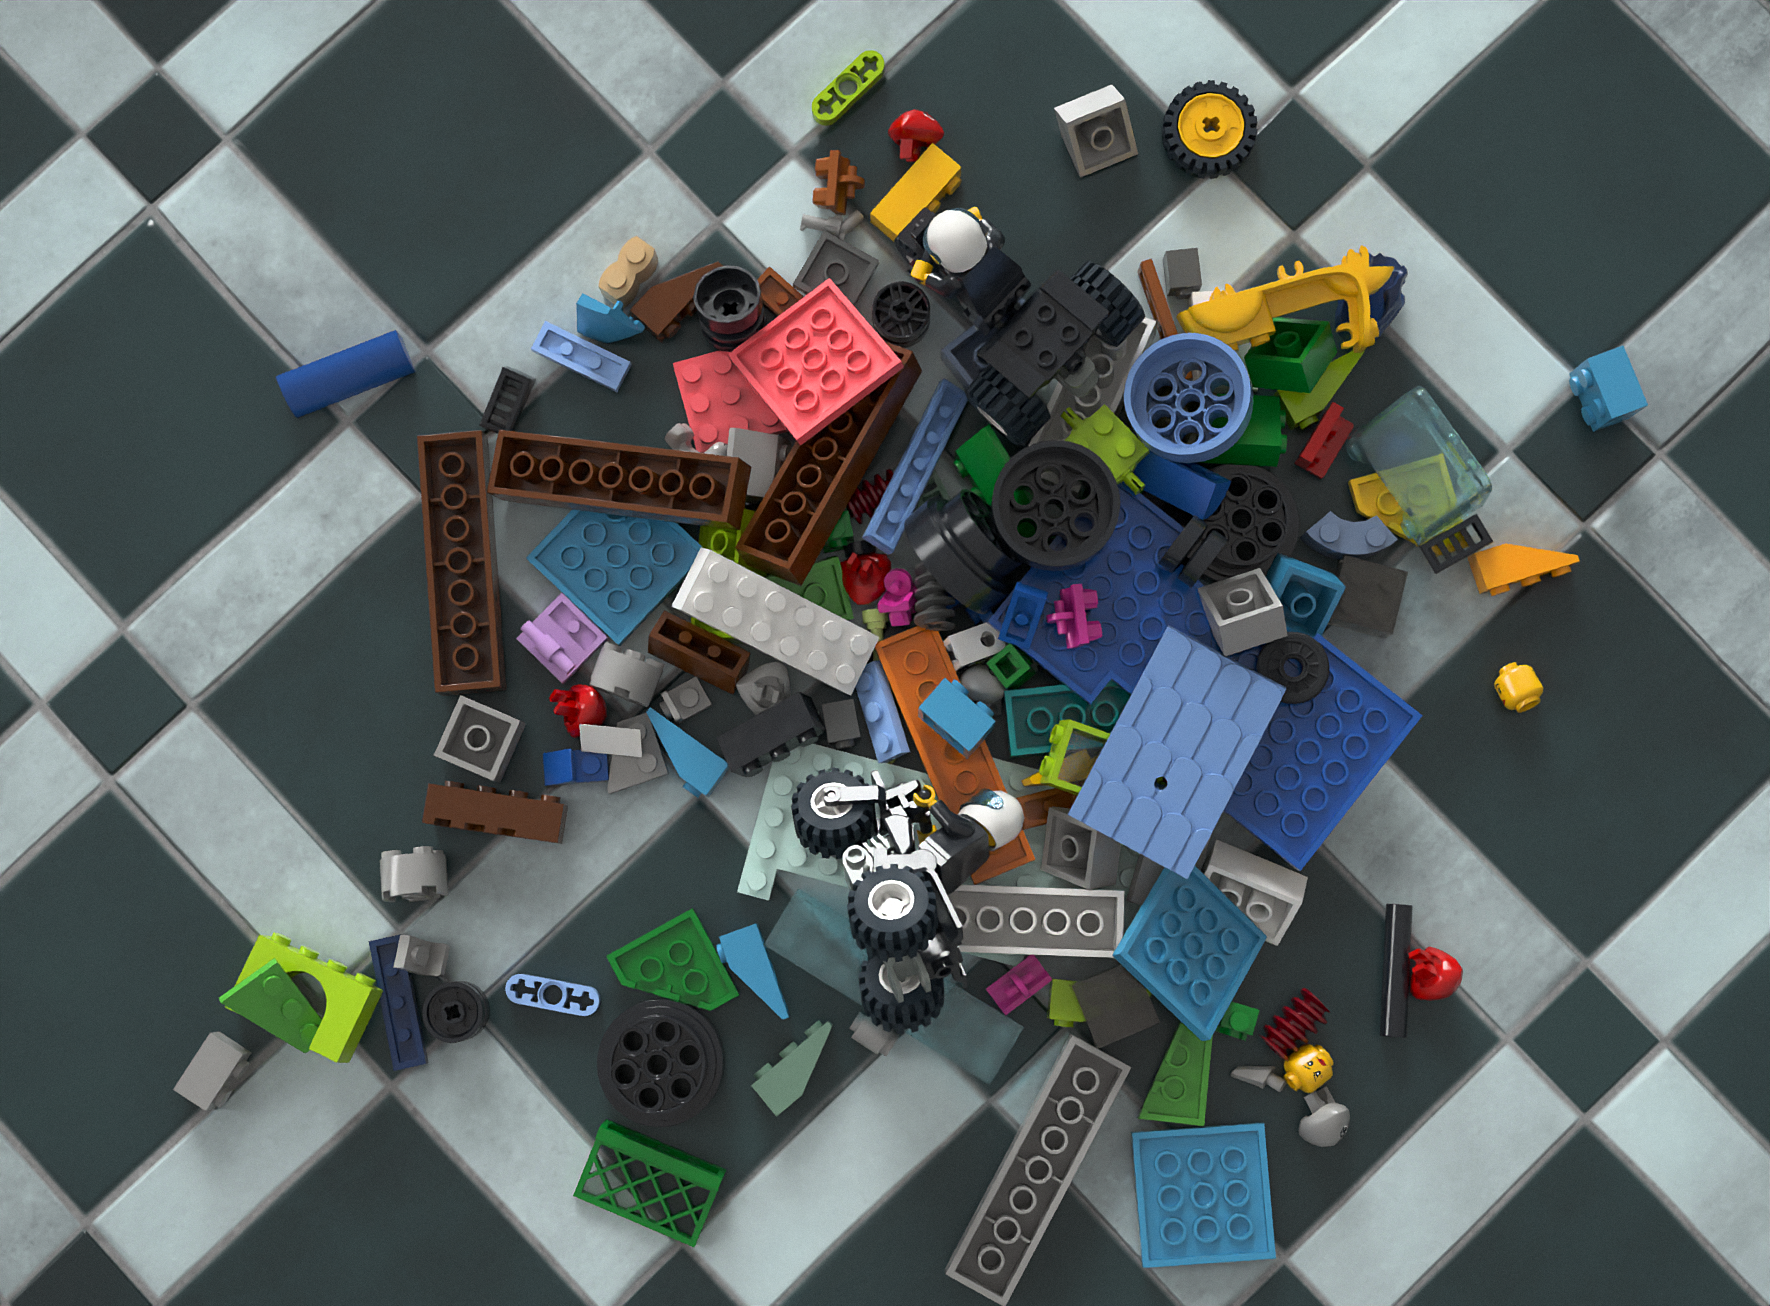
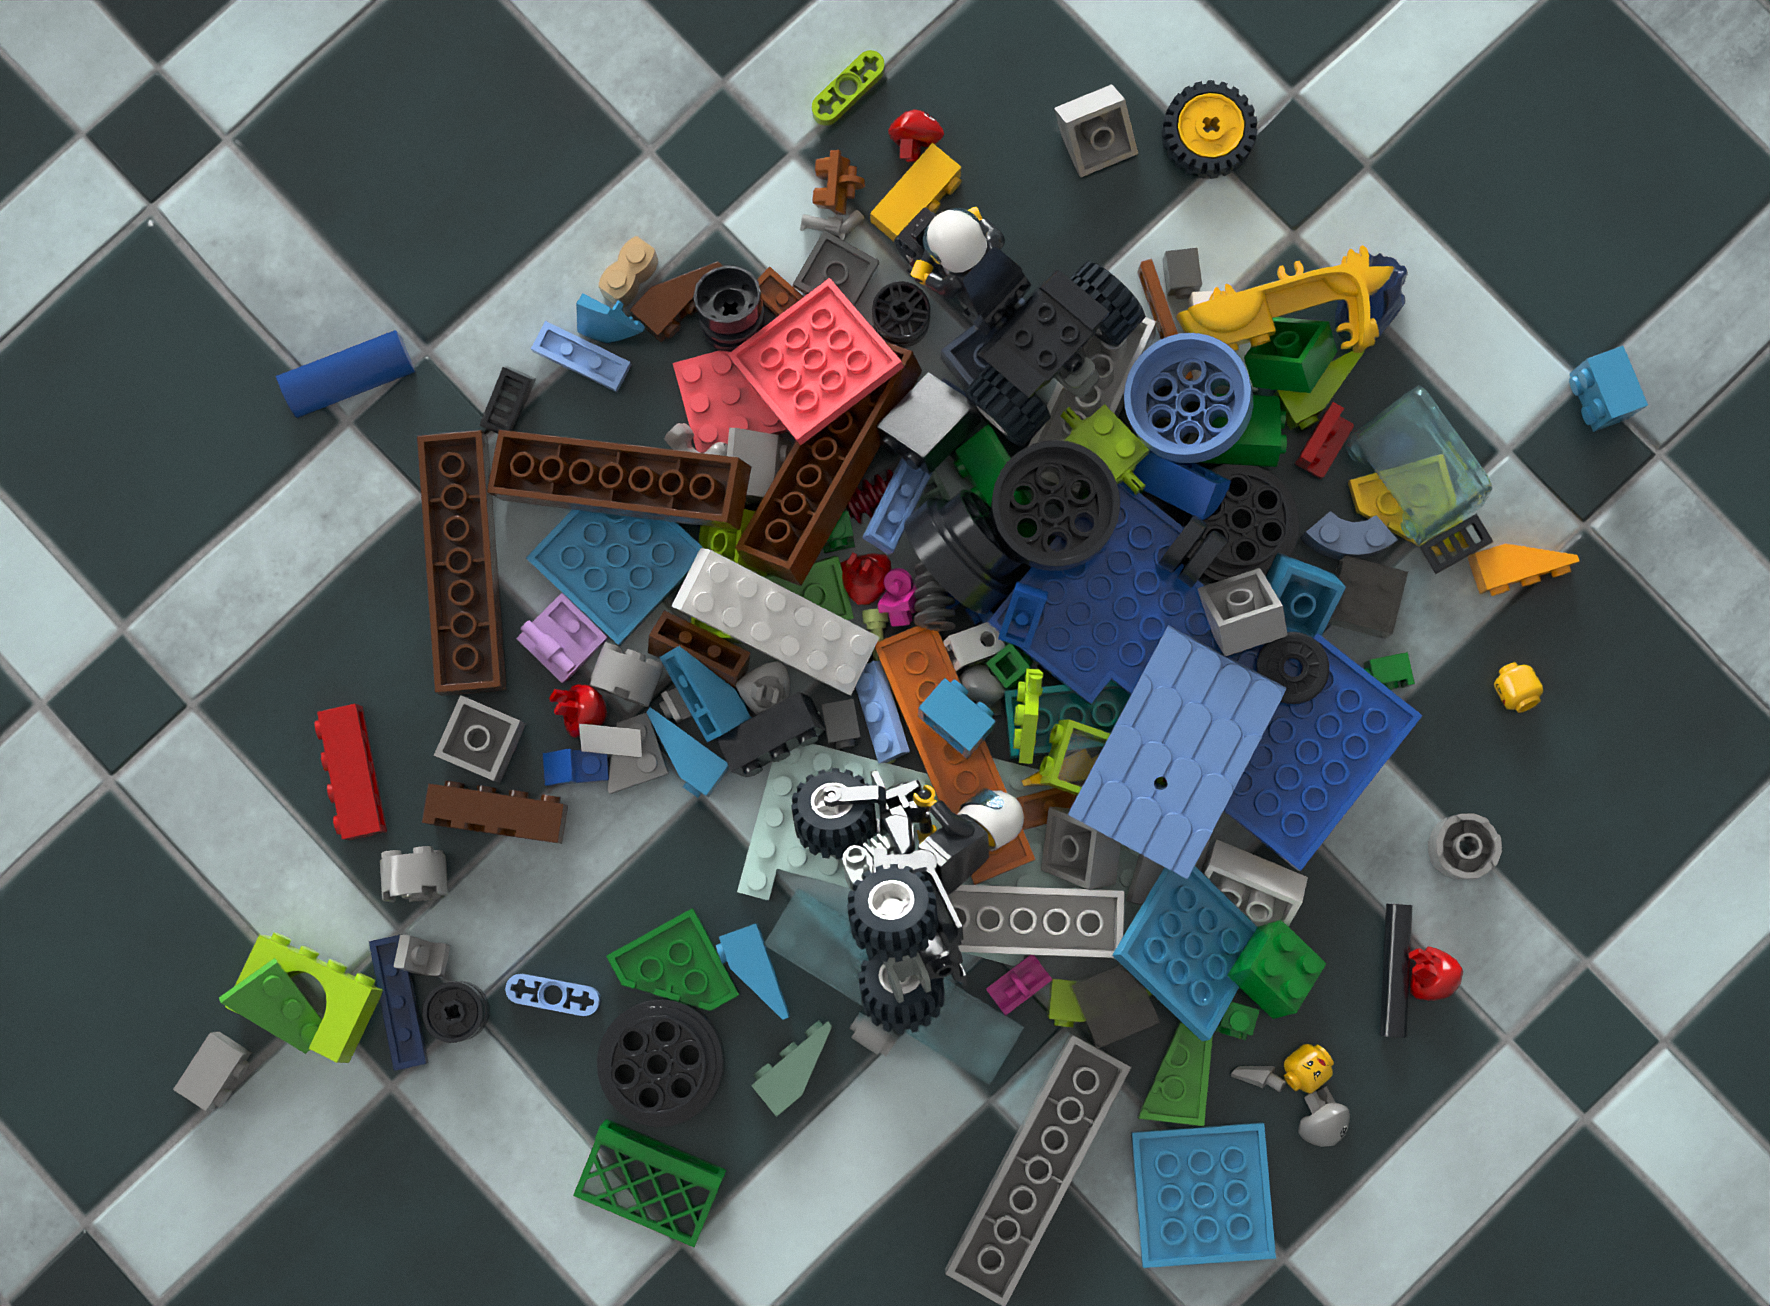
(351, 772): none -> red brick
(707, 696): none -> dark azure slope
(859, 548): black tile -> none
(928, 424): none -> brick
(1027, 714): none -> lime plate
(1071, 616): dark pink hips -> none
(1276, 969): none -> green brick
(1294, 1024): dark red piece -> none
(1391, 670): none -> green brick
(1479, 834): none -> light grey brick

